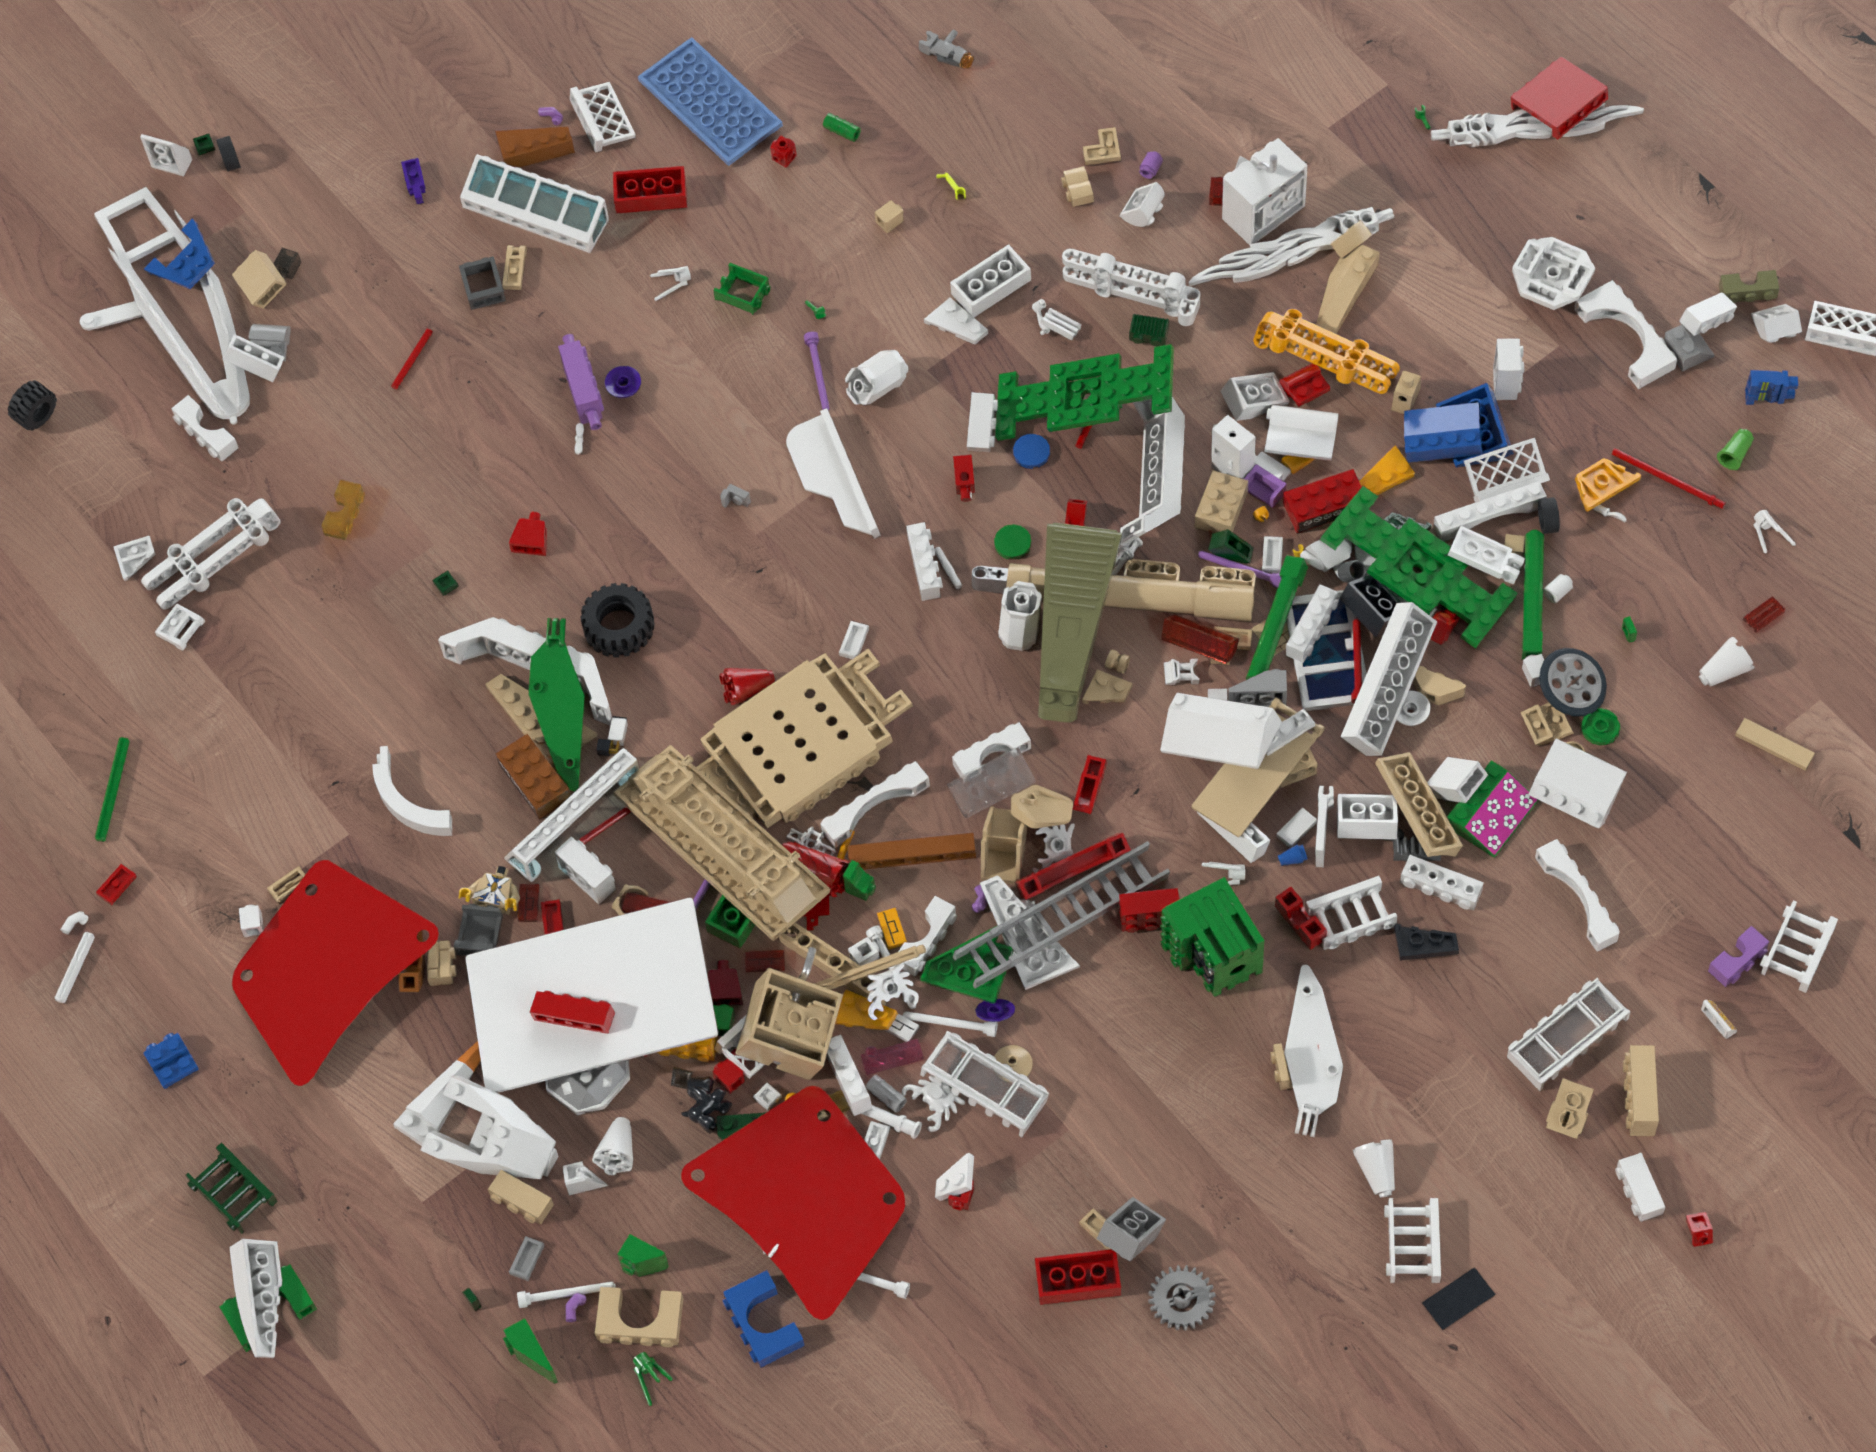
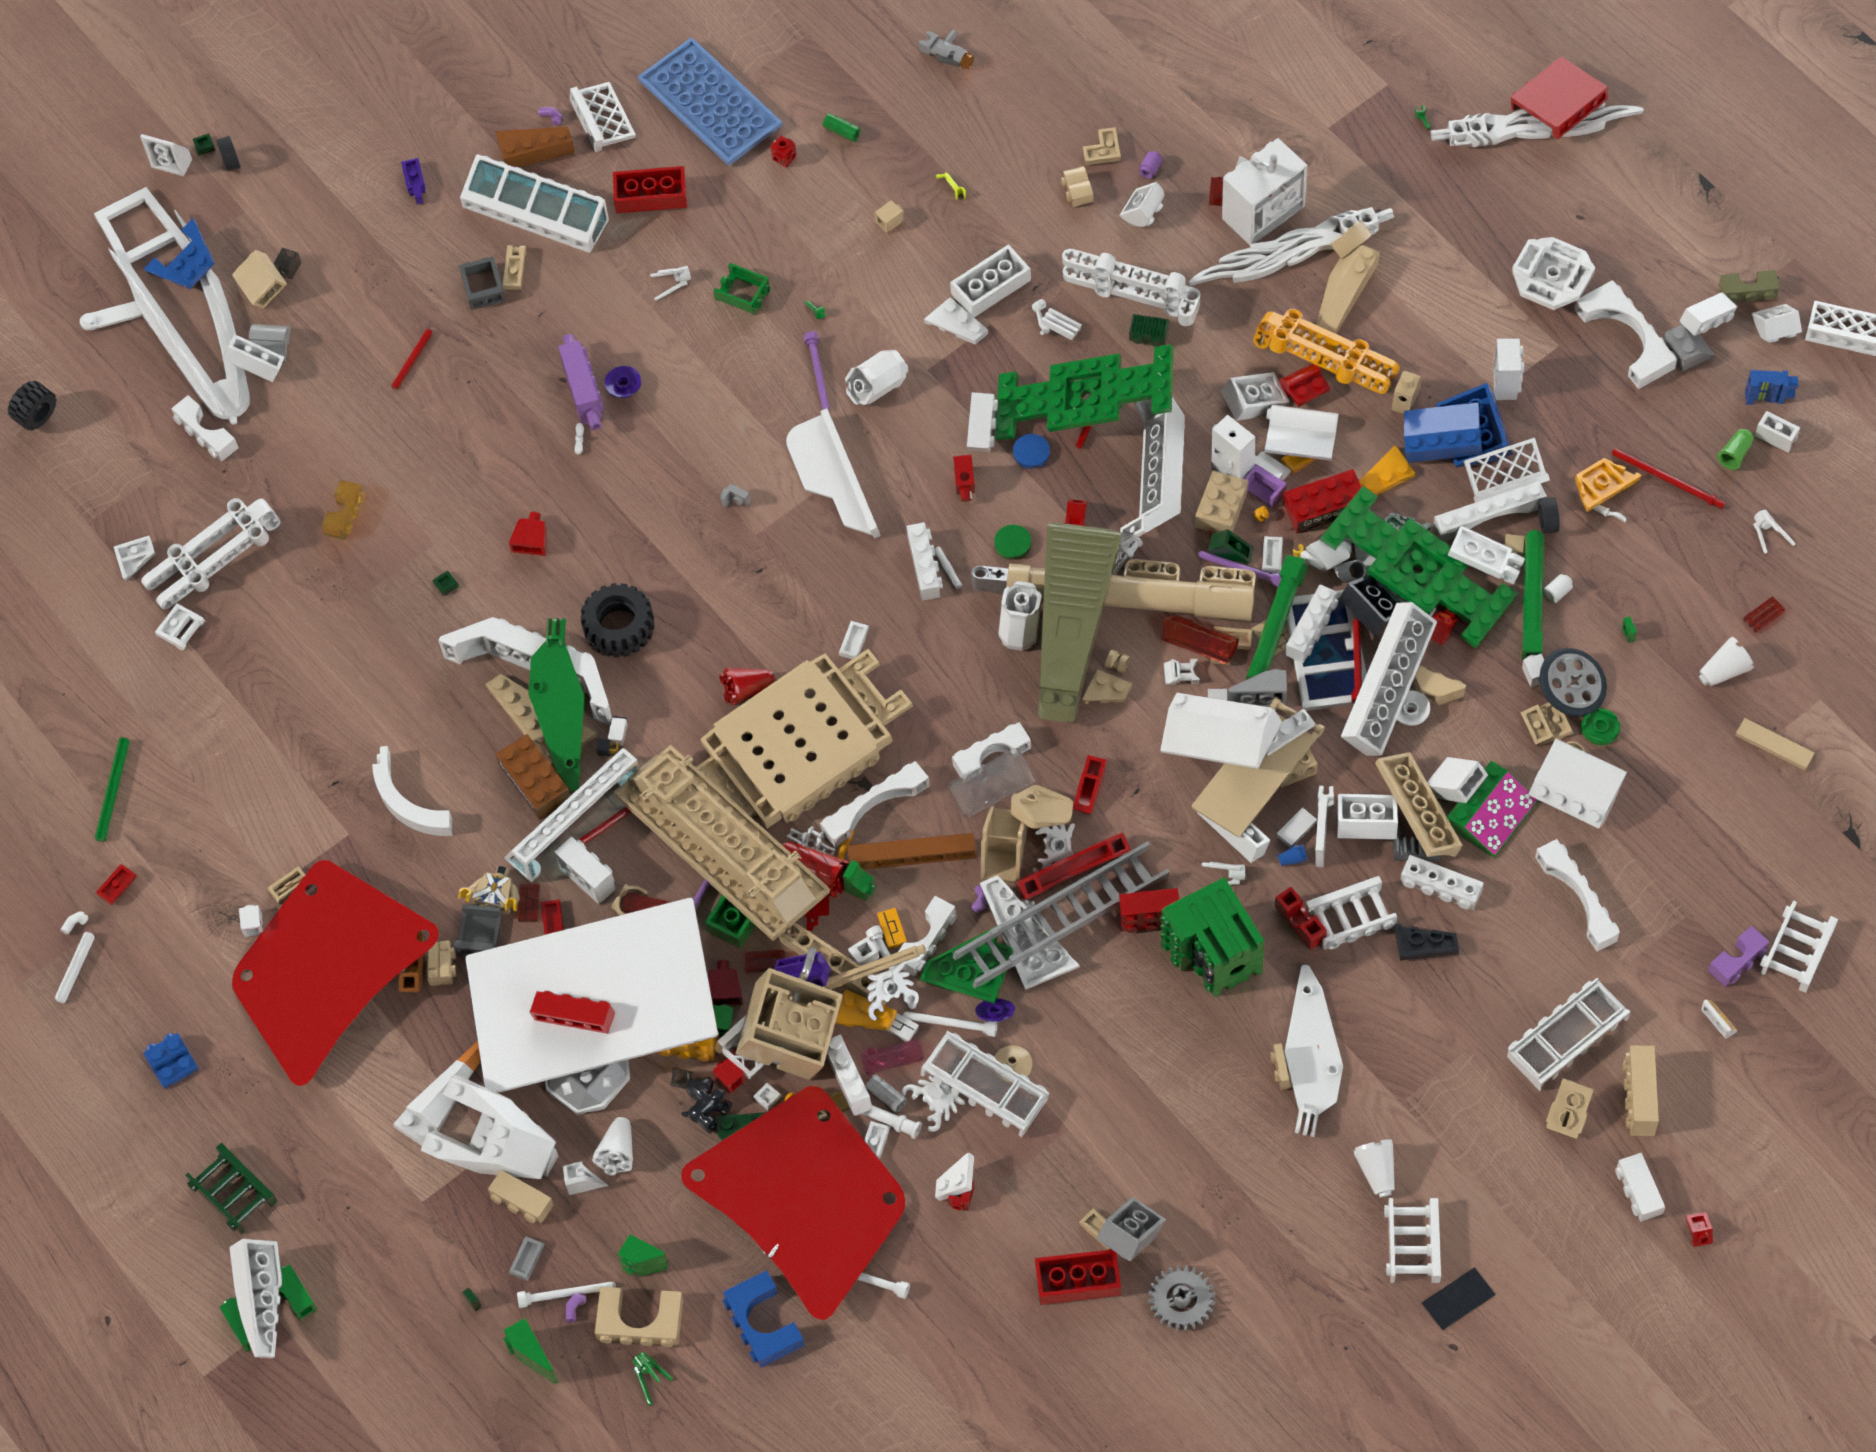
(794, 965): none -> dark purple piece
(1777, 431): none -> white brick

